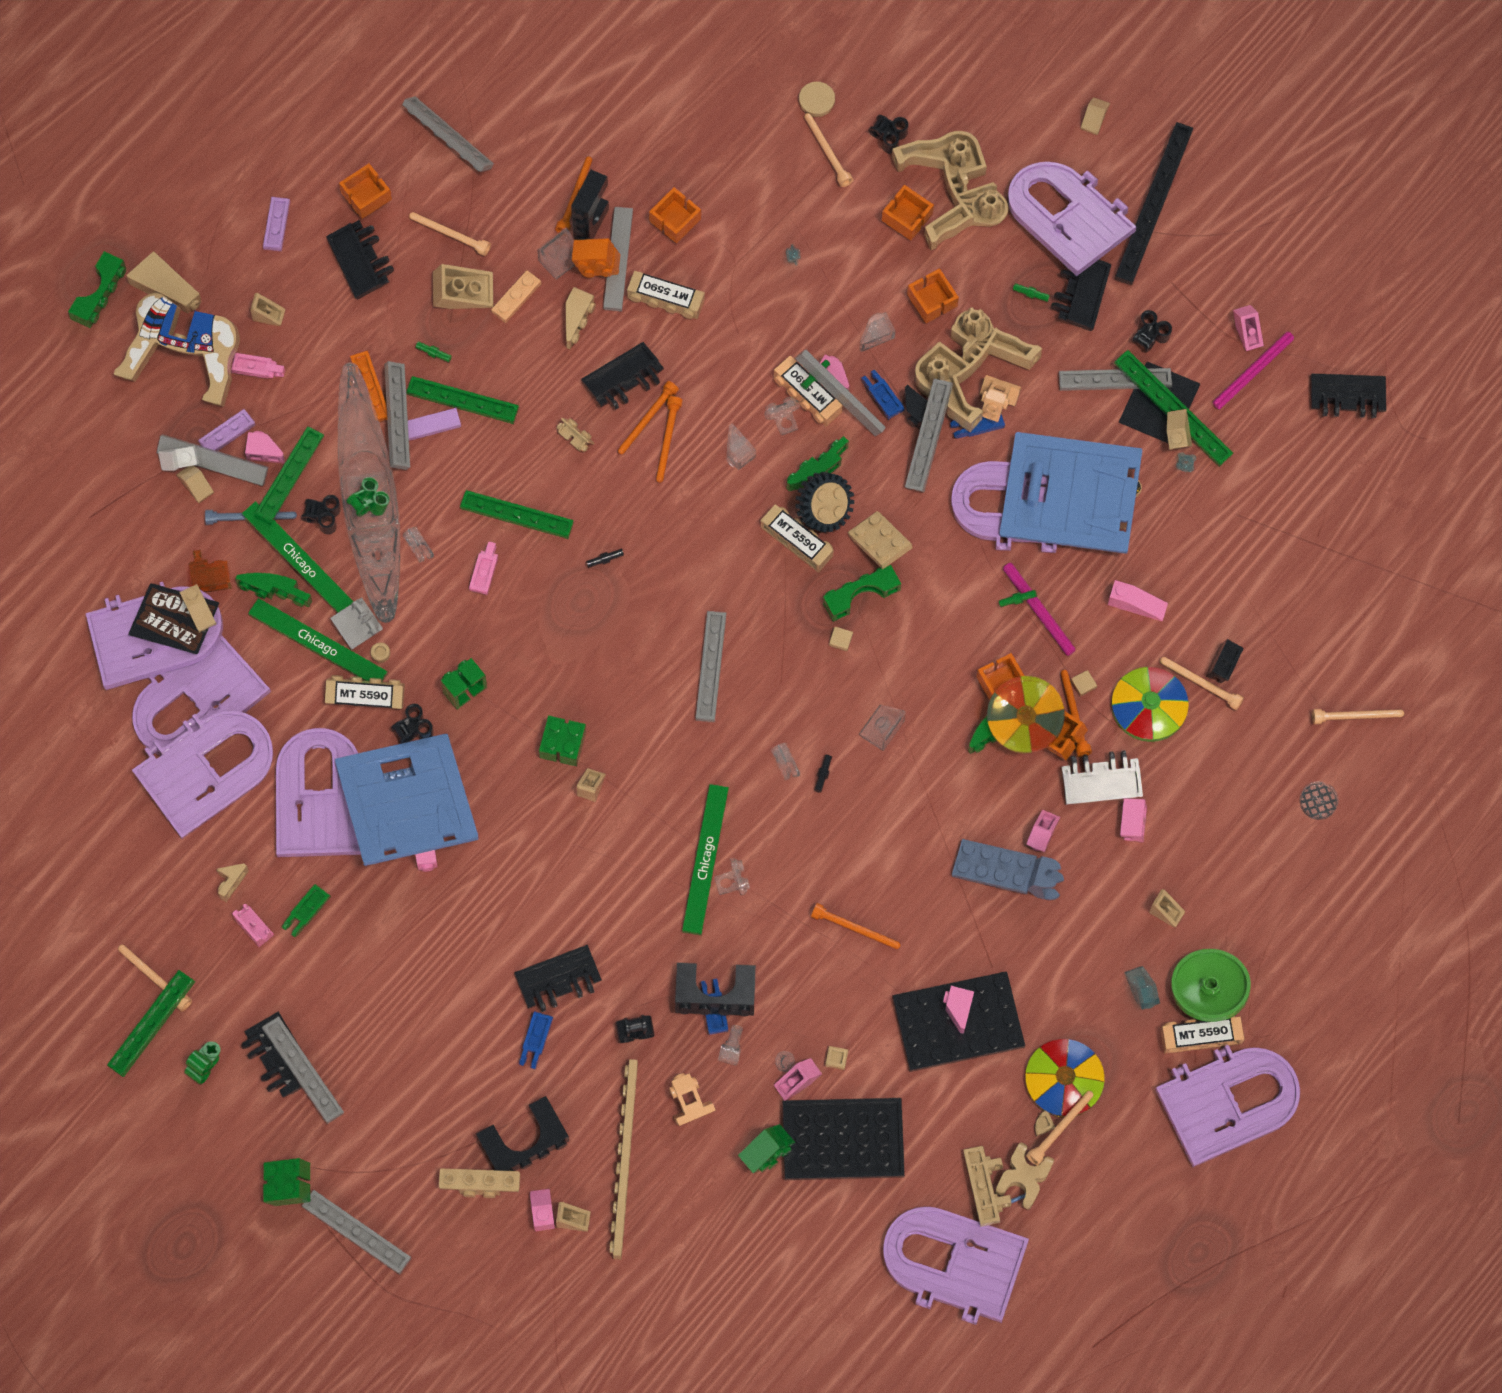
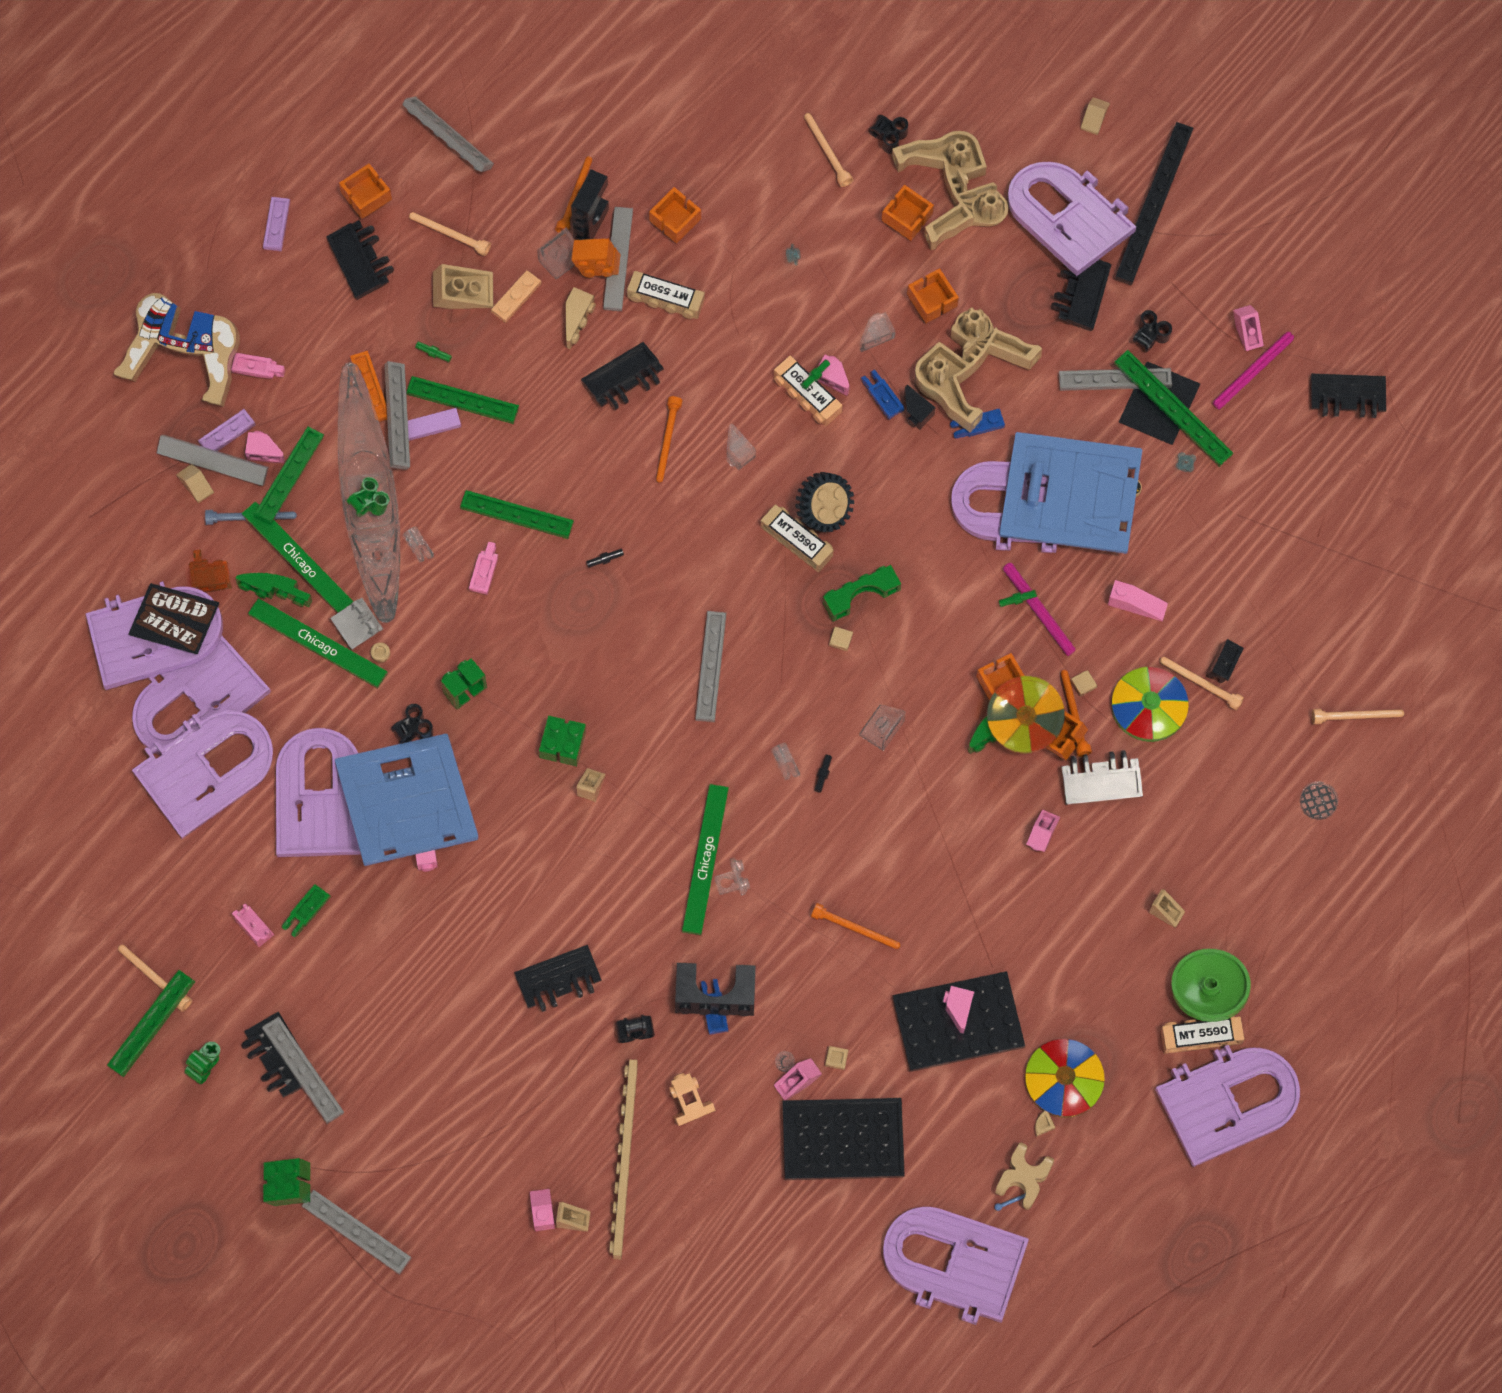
(87, 309): green arch -> none
(156, 276): tan slope -> none
(178, 458): white slope -> none
(197, 608): tan slope -> none
(234, 876): tan slope -> none
(266, 311): tan slope -> none
(319, 513): black piece -> none
(365, 693): brick -> none
(479, 1181): tan bracket -> none
(536, 1037): blue hinge -> none
(551, 1137): black arch -> none
(570, 429): tan hinge -> none
(669, 389): orange piece -> none
(731, 1050): clear pin -> none
(766, 1149): green piece -> none
(777, 412): clear bracket -> none
(817, 99): tan tile -> none
(826, 463): green slope -> none
(840, 392): light grey tile -> none
(880, 540): tan plate -> none
(929, 435): light grey plate -> none
(979, 1173): tan hinge -> none
(997, 400): light nougat tile -> none
(1007, 869): sand blue hinge -> none
(1031, 292): green bar -> none
(1036, 1155): light nougat piece -> none
(1133, 819): bright pink hinge -> none
(1142, 987): clear light blue slope -> none
(1178, 429): tan slope -> none

